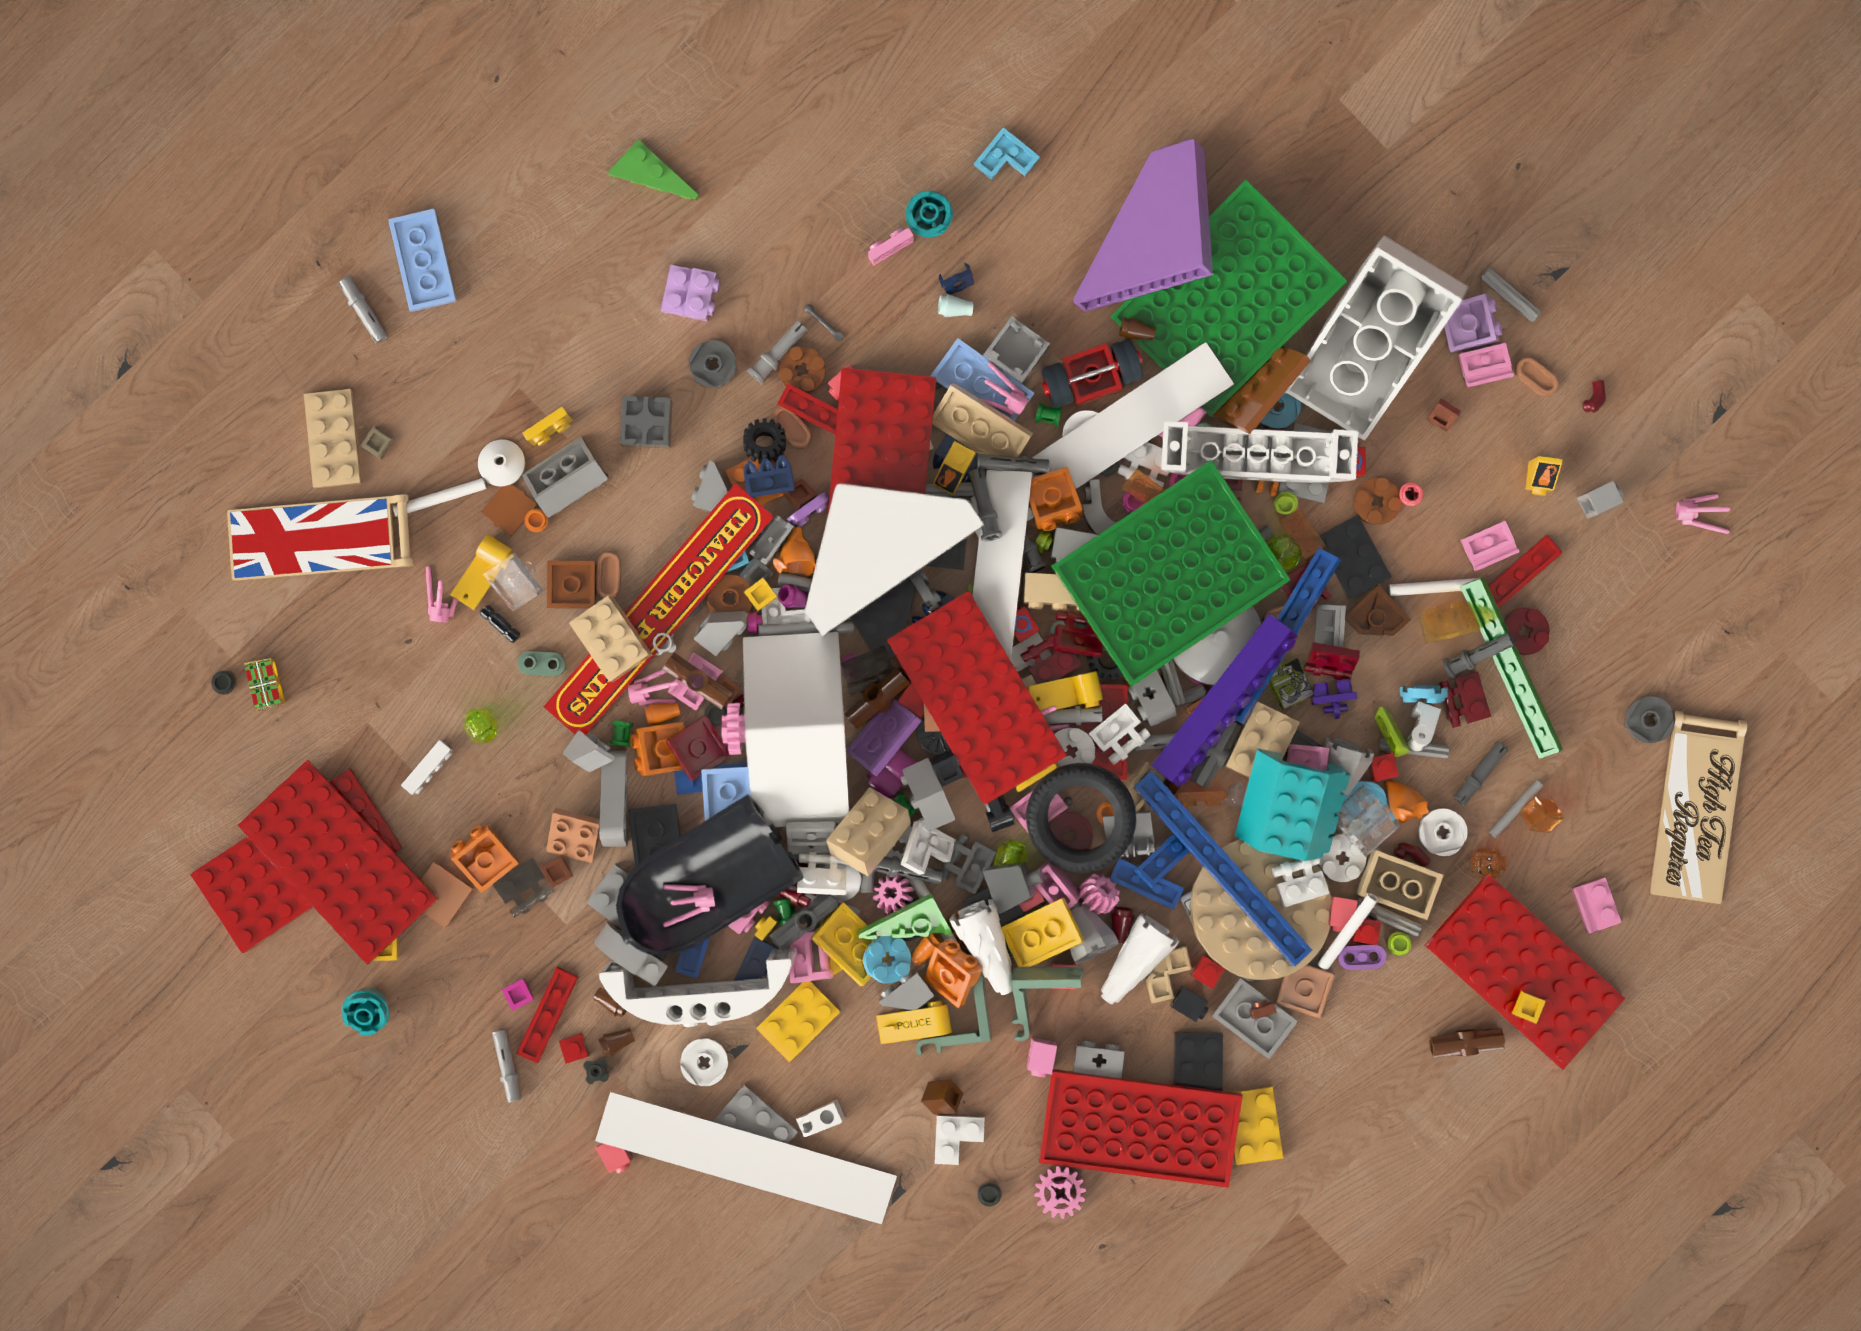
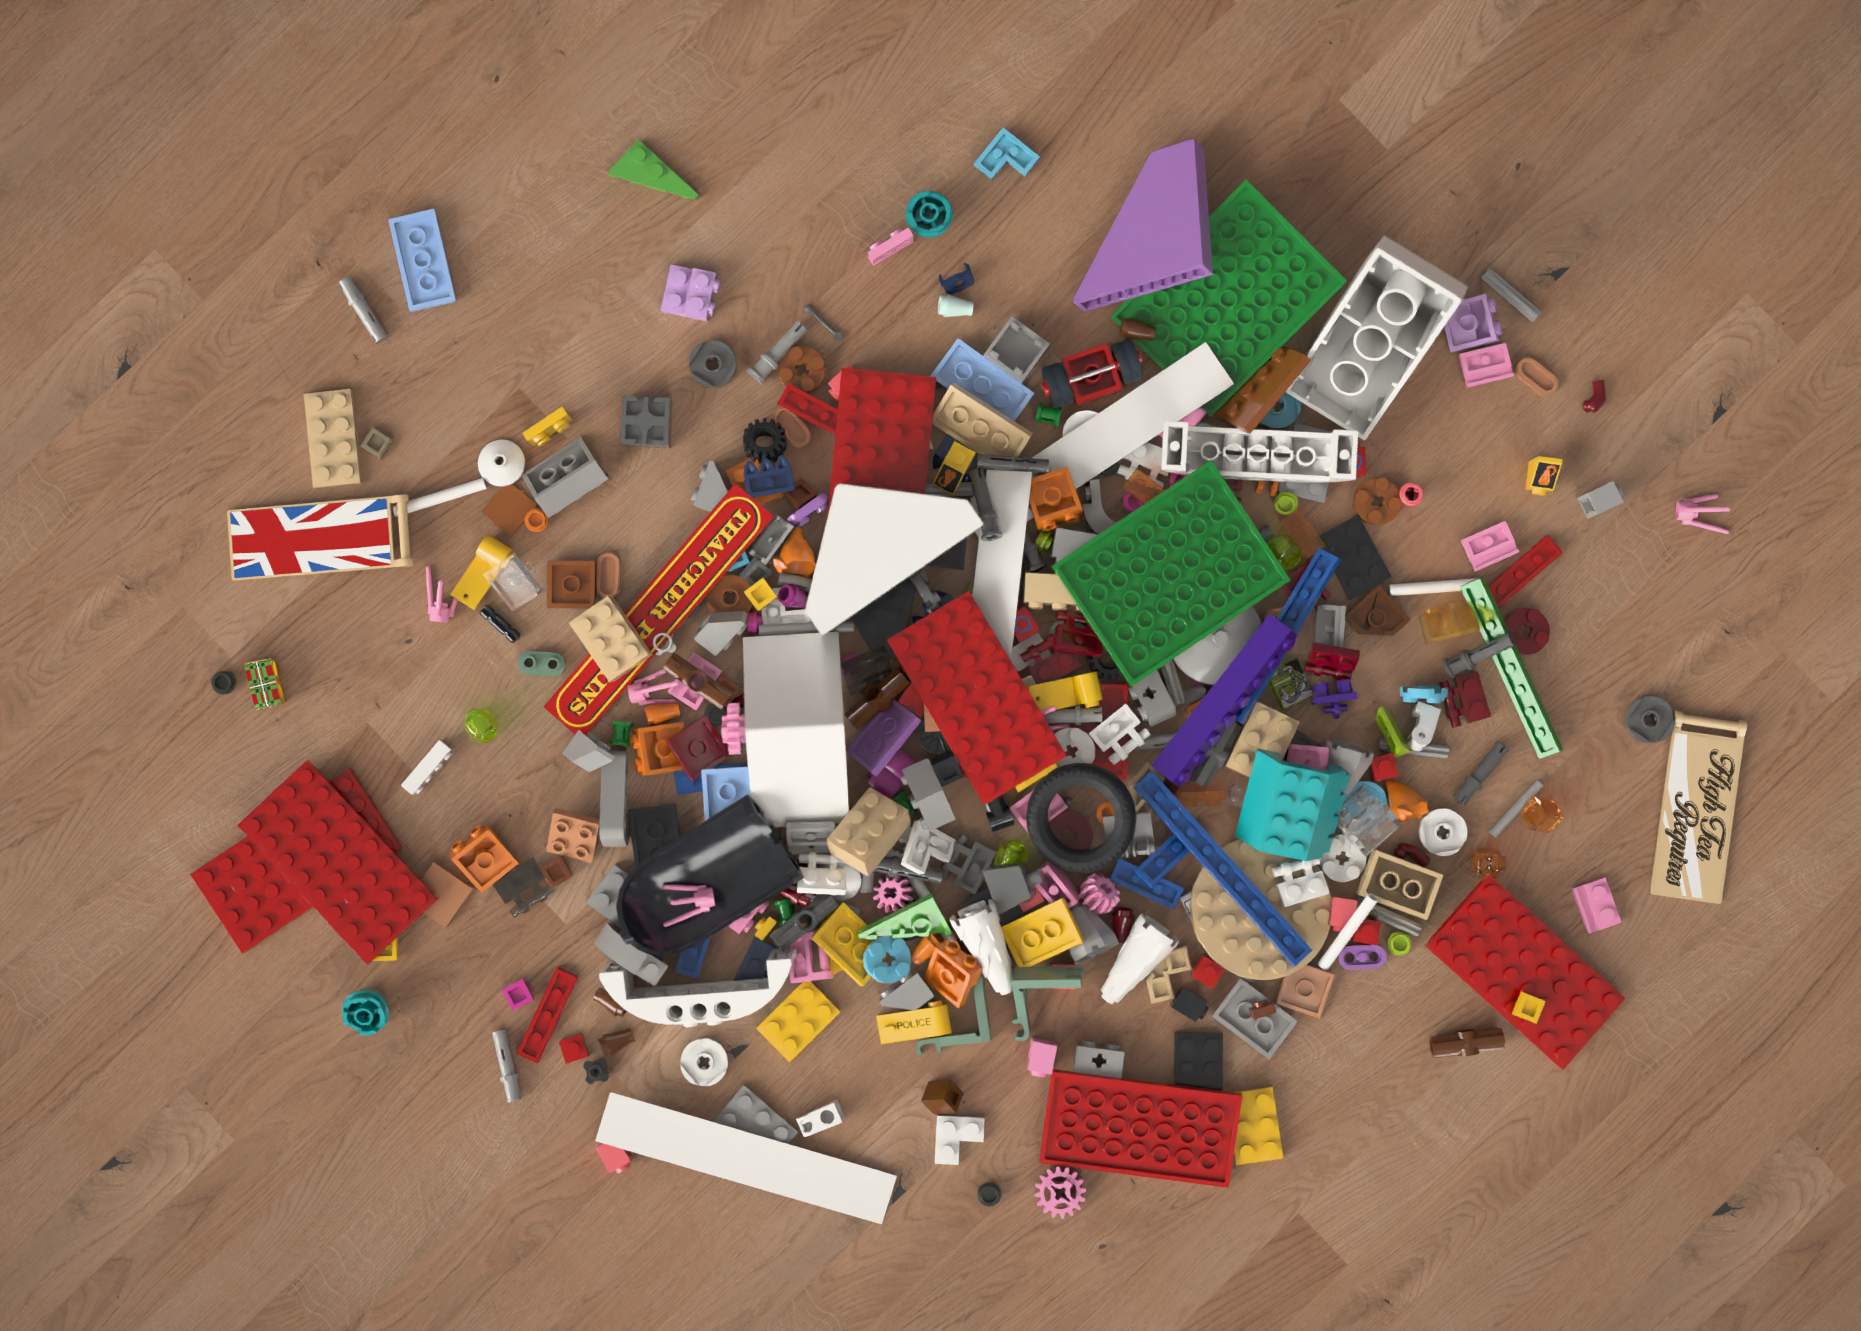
(1015, 401): bright pink plant -> none
(1443, 415): copper plate -> none

